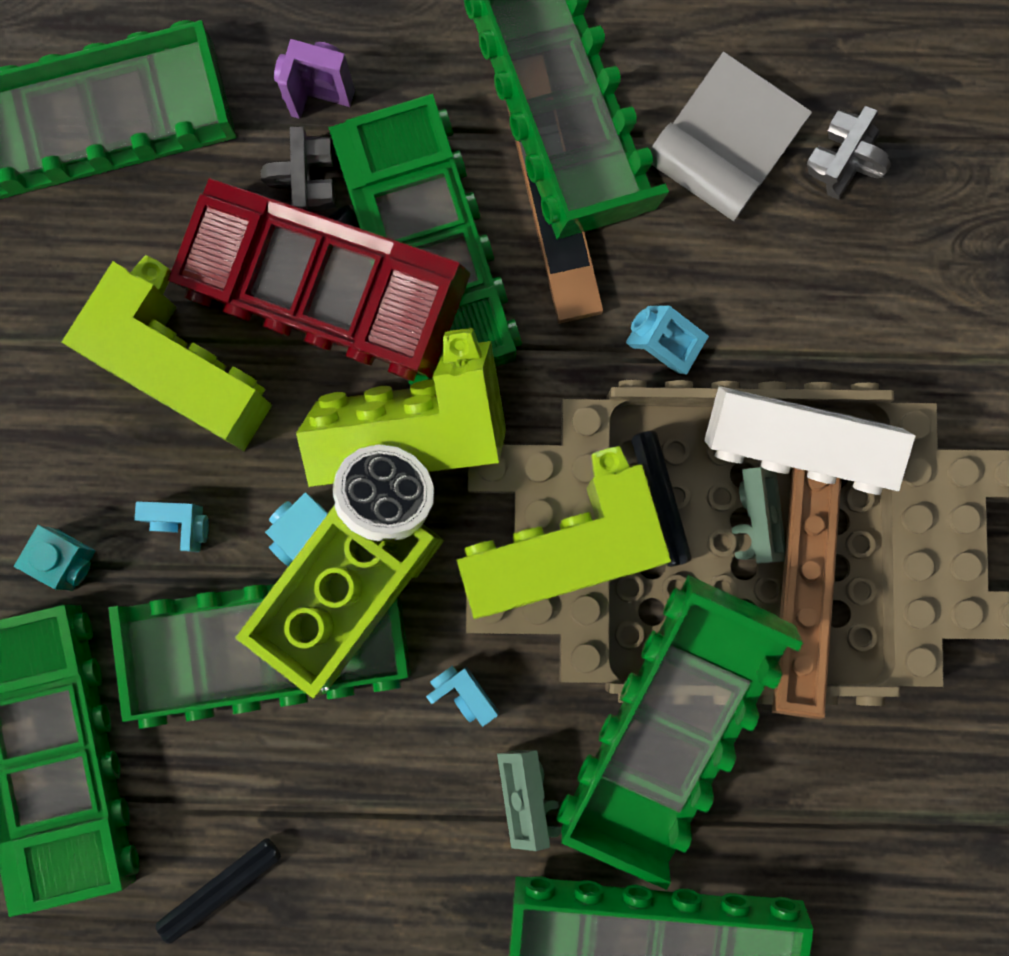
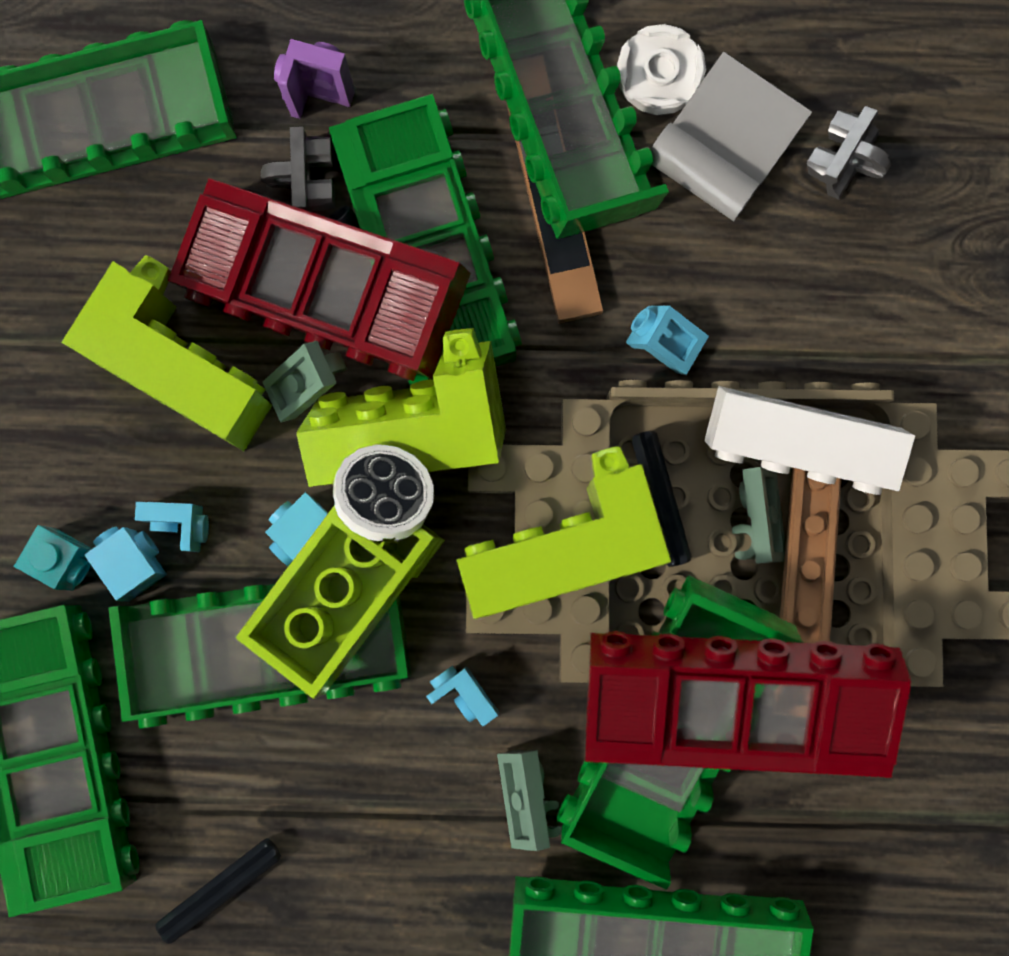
(125, 562): none -> medium azure brick
(302, 380): none -> sand green plate
(660, 69): none -> white tile
(745, 704): none -> dark red window

